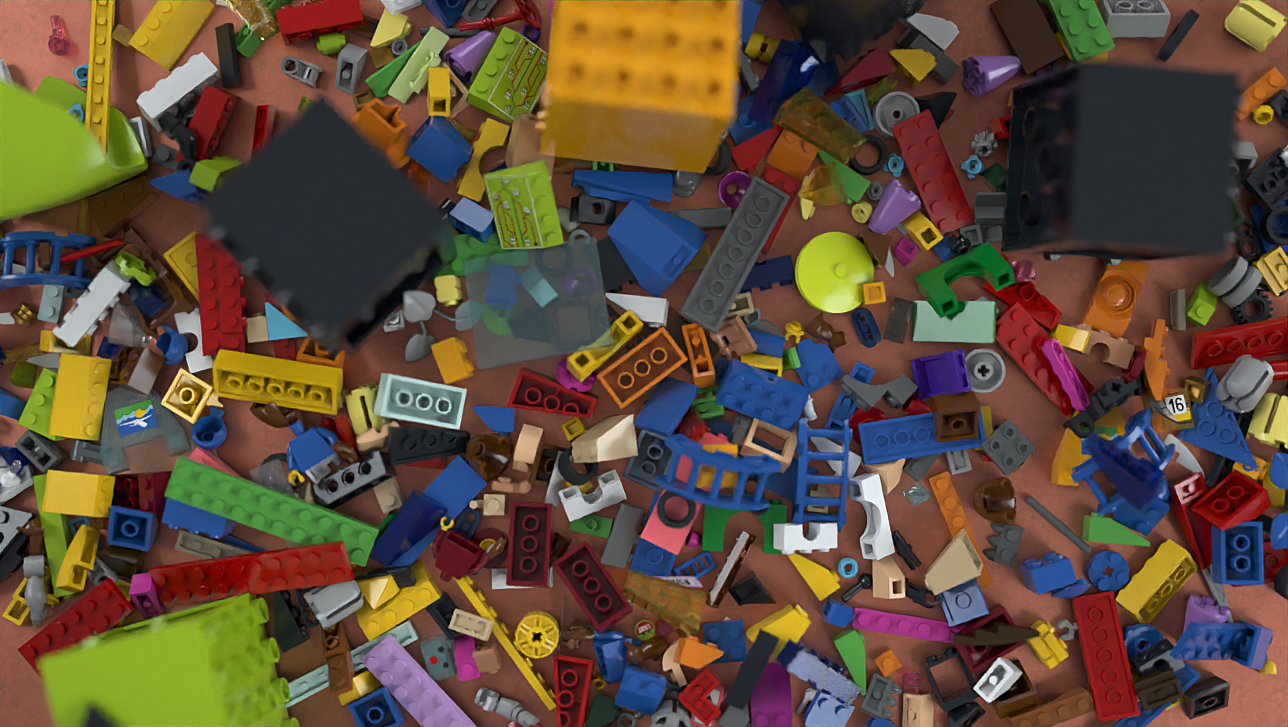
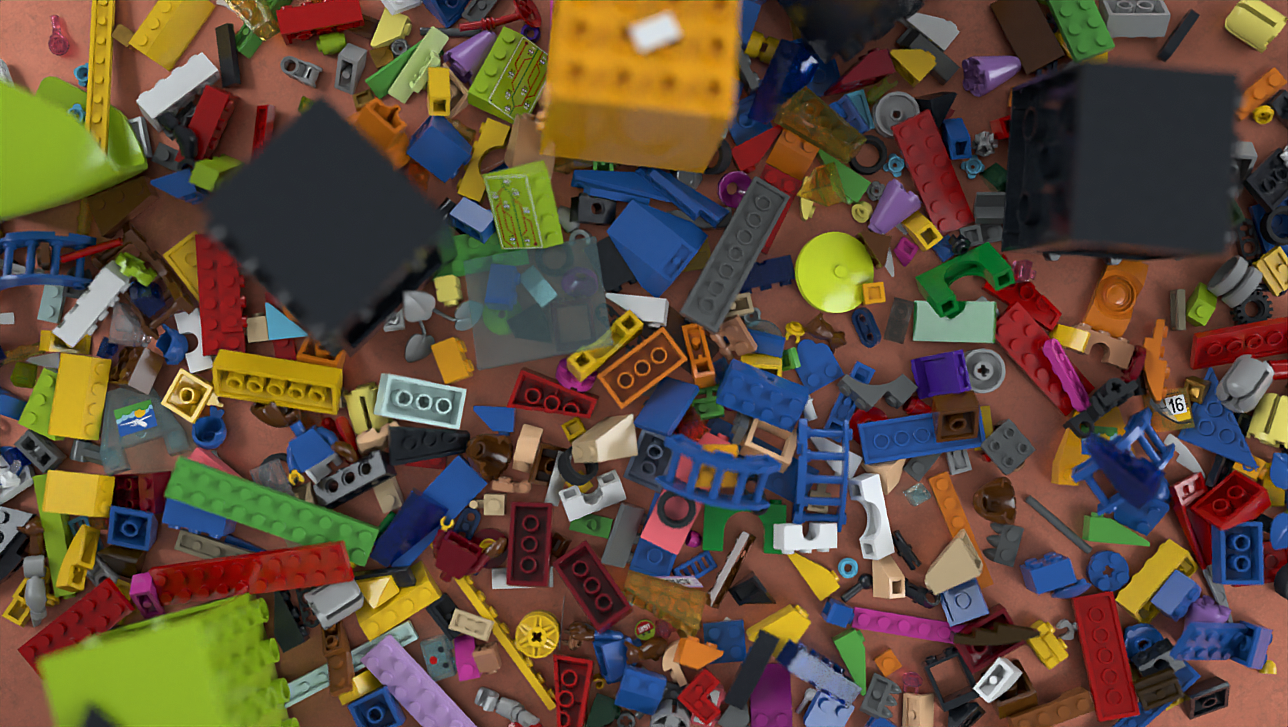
(24, 313): pearl gold wheel -> none
(655, 32): none -> white sticker
(683, 196): none -> blue wedge
(956, 139): none -> blue slope
(1176, 595): none -> blue slope

